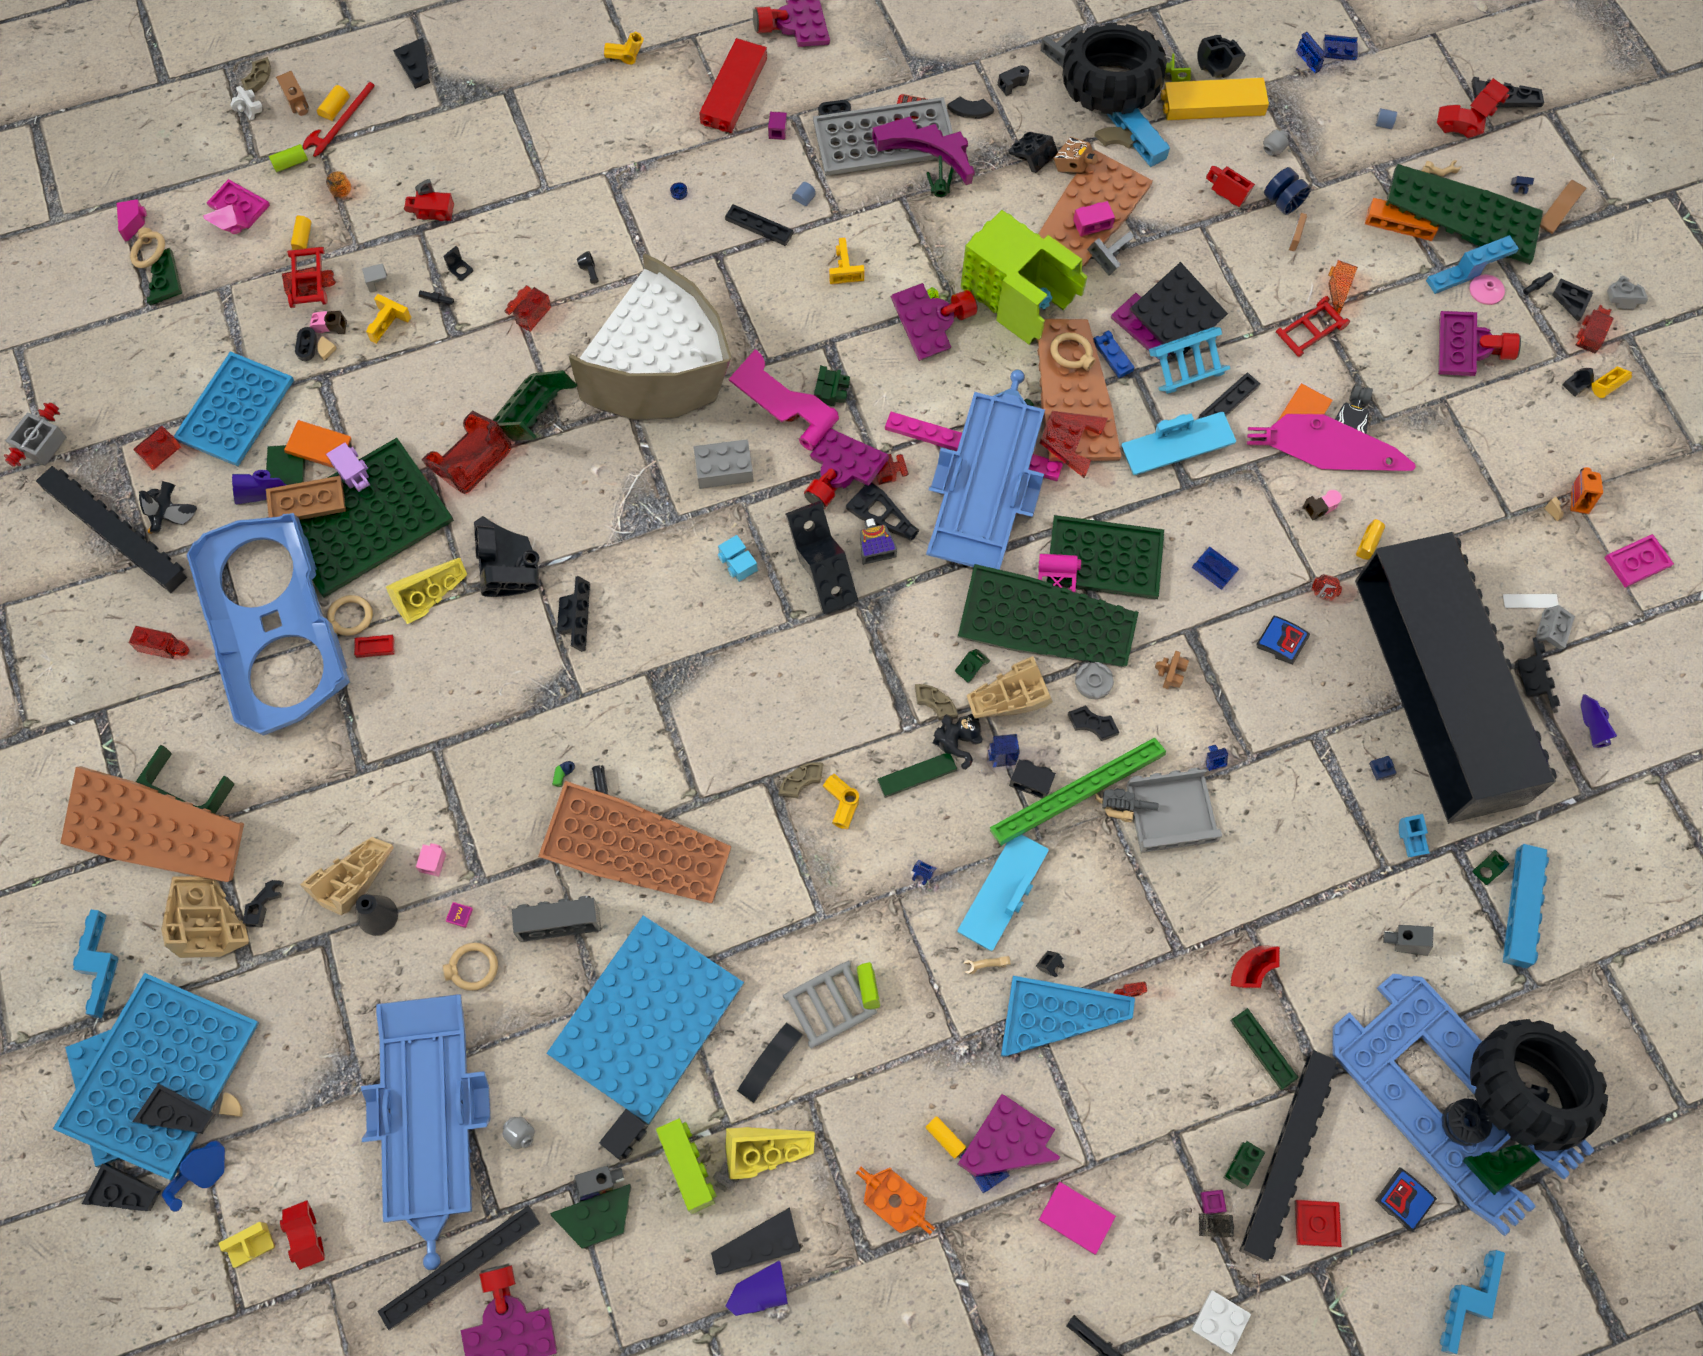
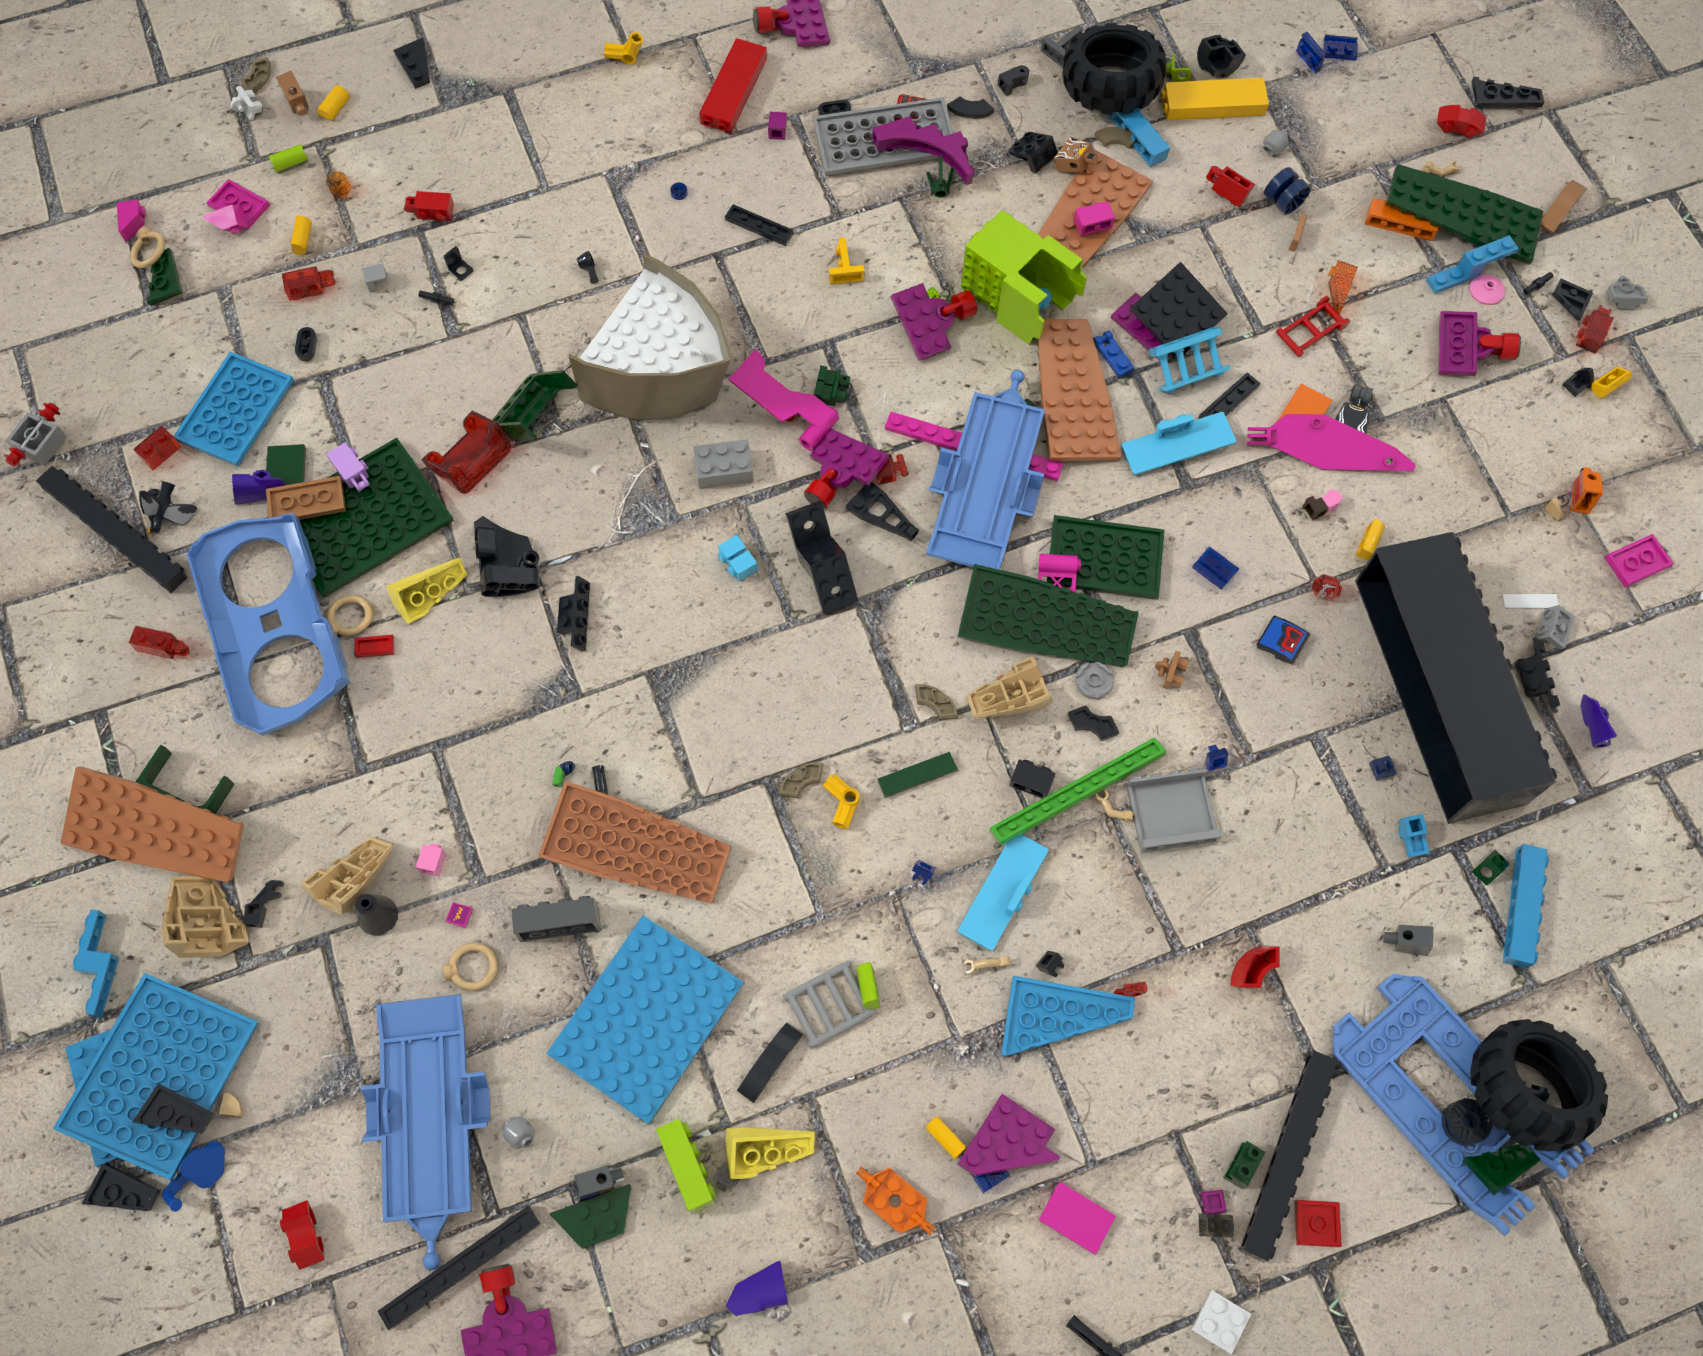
(248, 1244): light yellow panel -> none
(313, 139): red piece -> none
(314, 442): orange tile -> none
(321, 294): red piece -> none
(325, 348): tan tile -> none
(328, 322): leg -> none
(388, 312): yellow bracket -> none
(424, 187): dark grey slope -> none
(529, 307): clear red brick -> none
(624, 1135): black brick -> none
(763, 1243): black wing -> none
(804, 193): sand blue brick -> none
(876, 543): torso -> none
(965, 729): black animal -> none
(971, 665): dark green bracket -> none
(1004, 750): clear blue brick -> none
(1063, 436): clear red wing -> none
(1086, 361): tan piece -> none
(1106, 256): dark grey bracket -> none
(1121, 799): dark grey piece -> none
(1264, 1049): dark green tile -> none
(1386, 118): sand blue brick -> none
(1406, 1199): slope -> none
(1472, 1301): dark azure bracket -> none
(1490, 98): red brick -> none
(1523, 182): dark blue tile -> none

